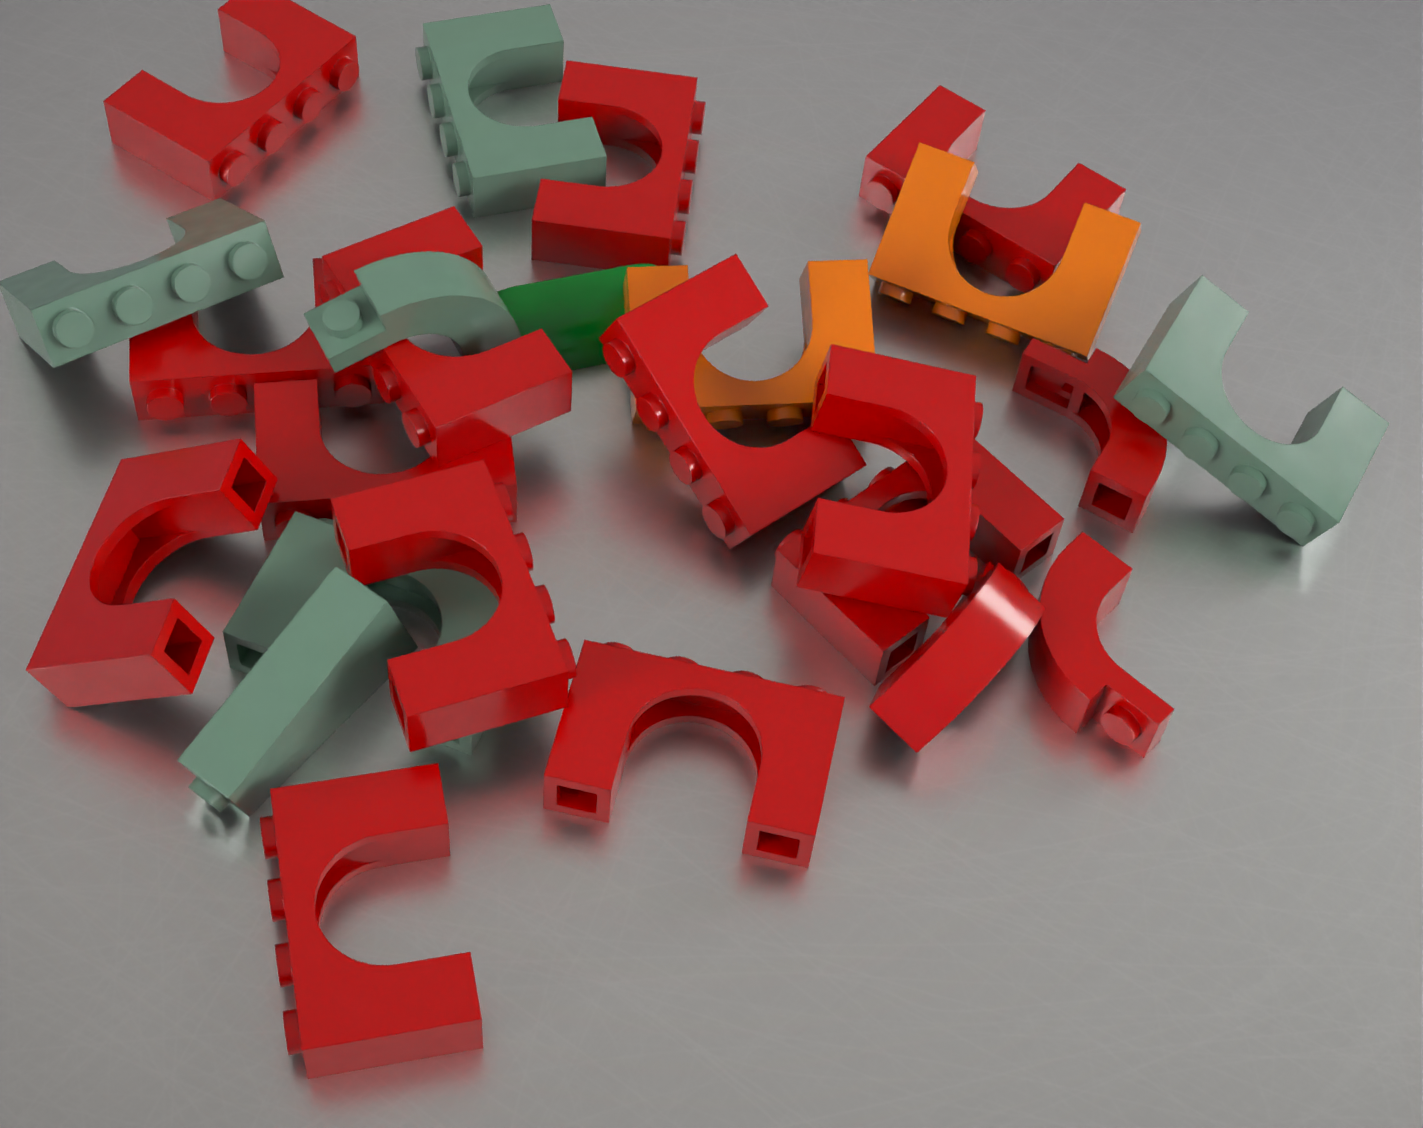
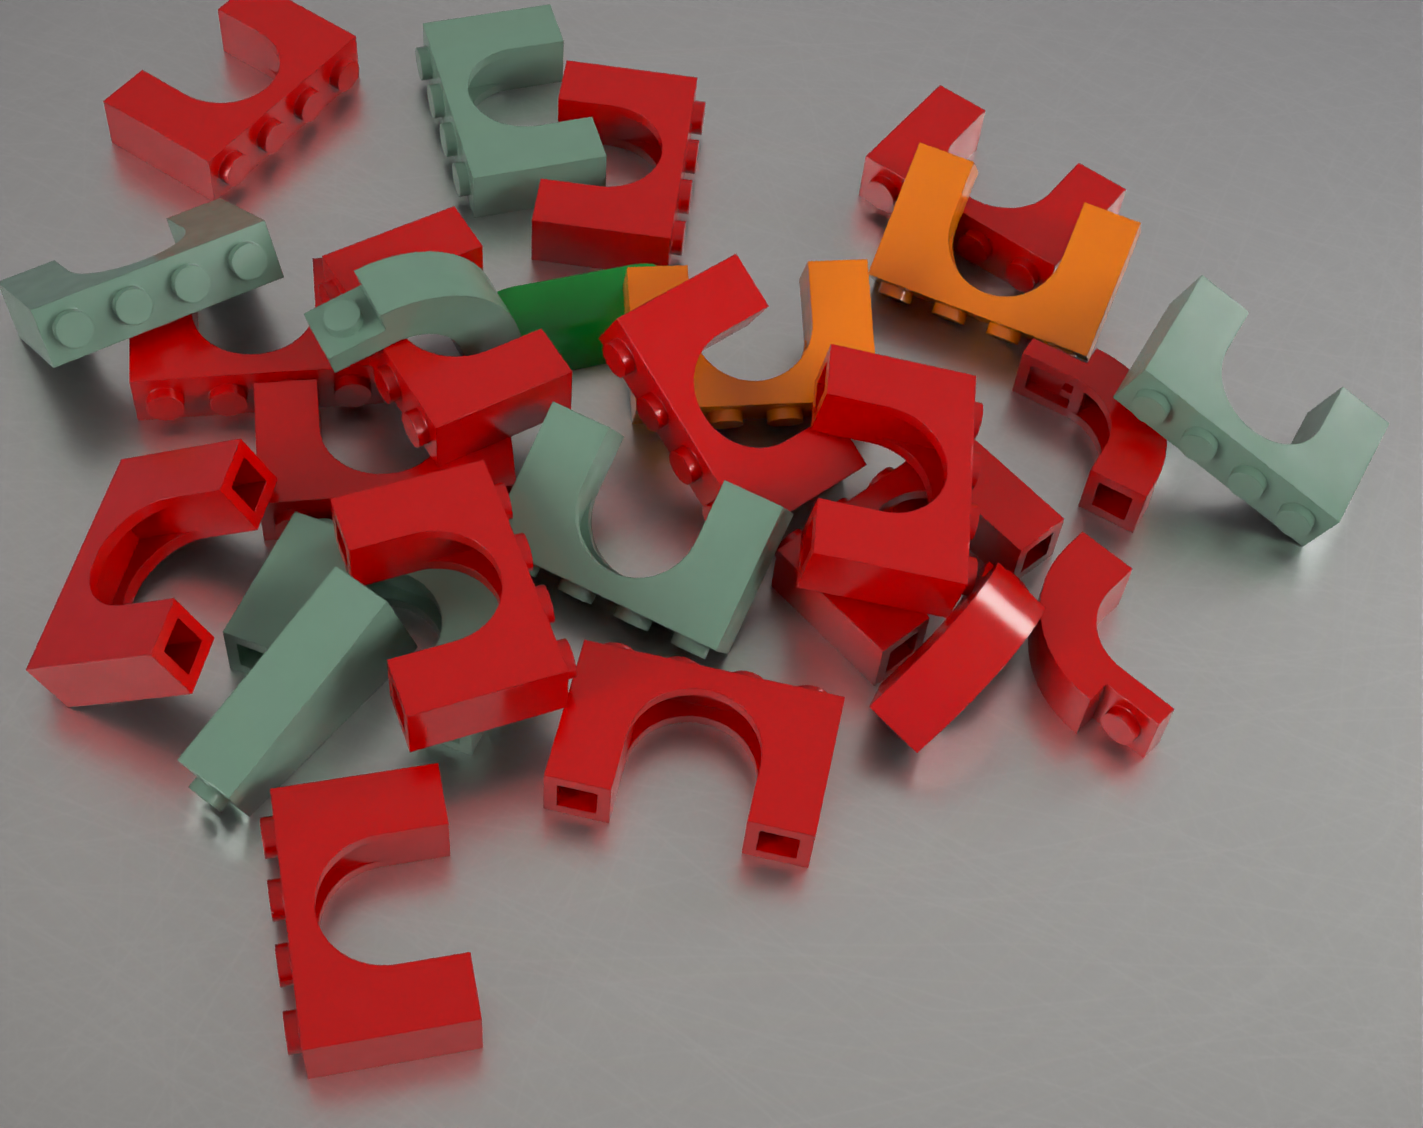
(698, 597): none -> sand green arch

